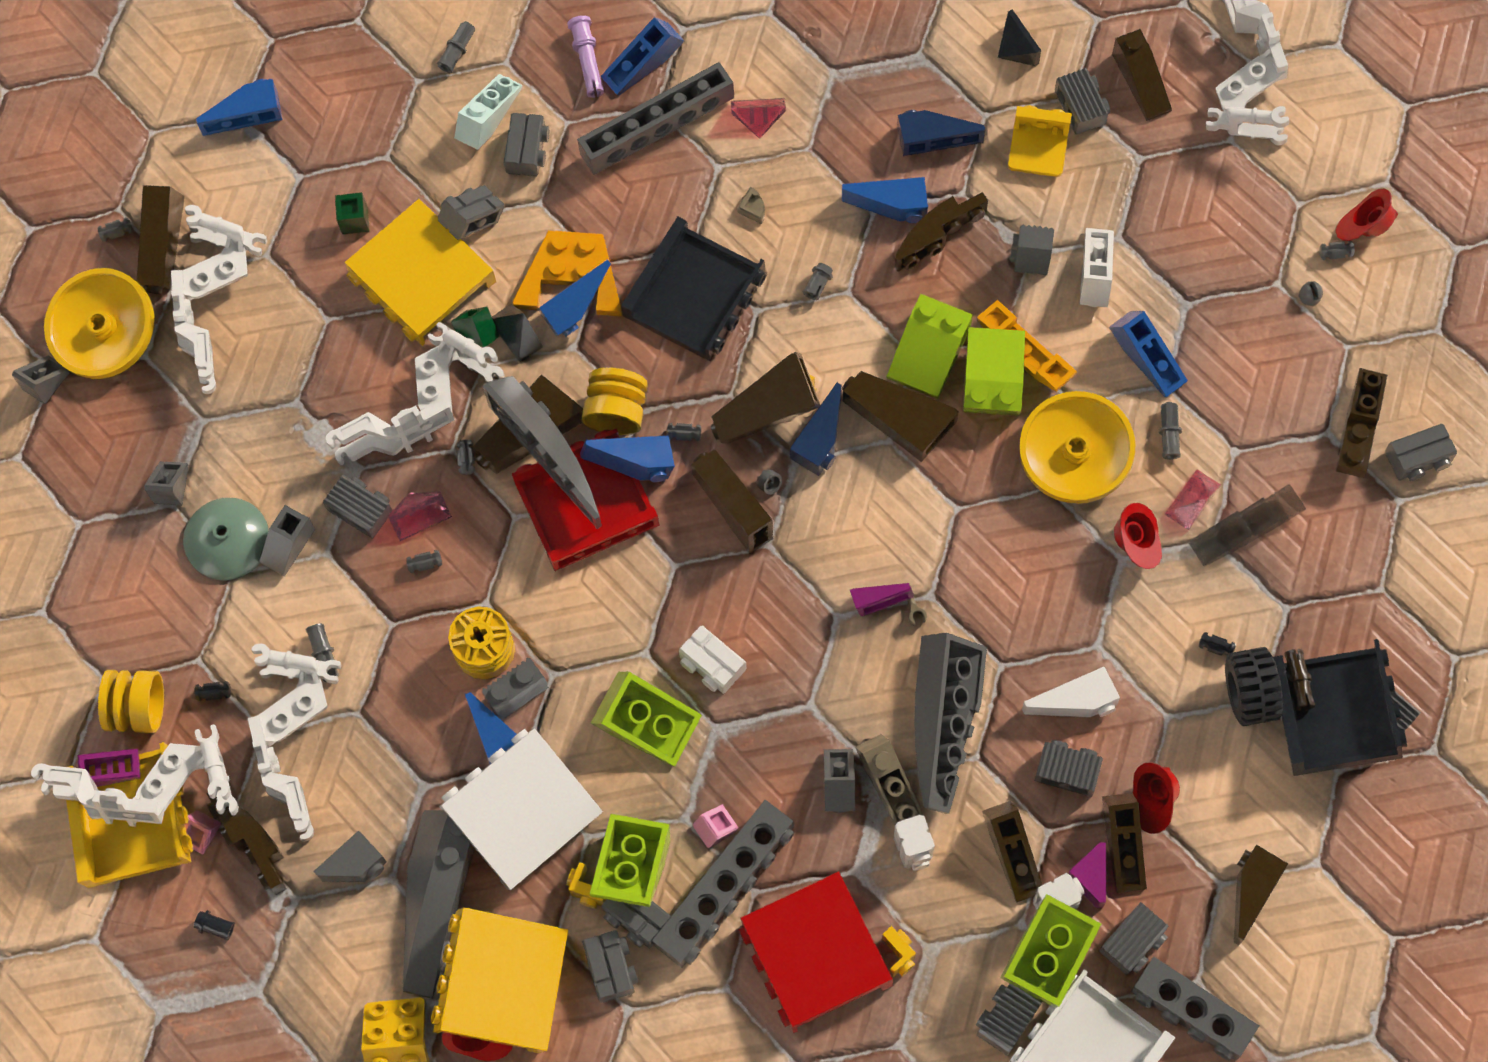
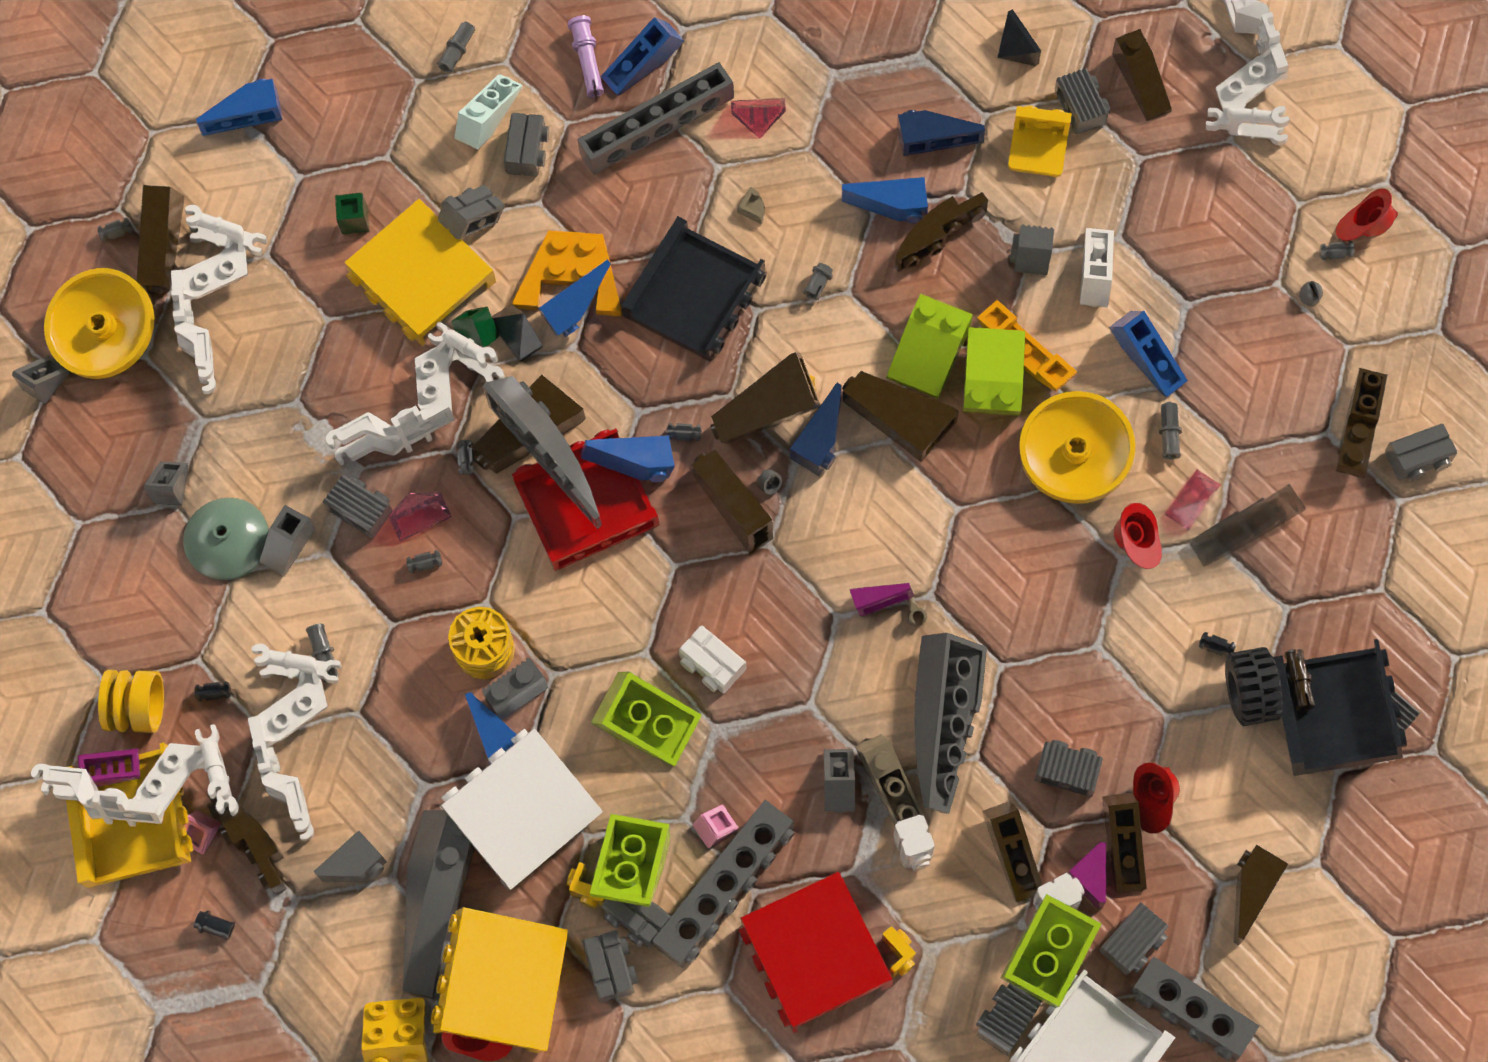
(614, 400): yellow wheel -> none
(1078, 698): white slope -> none

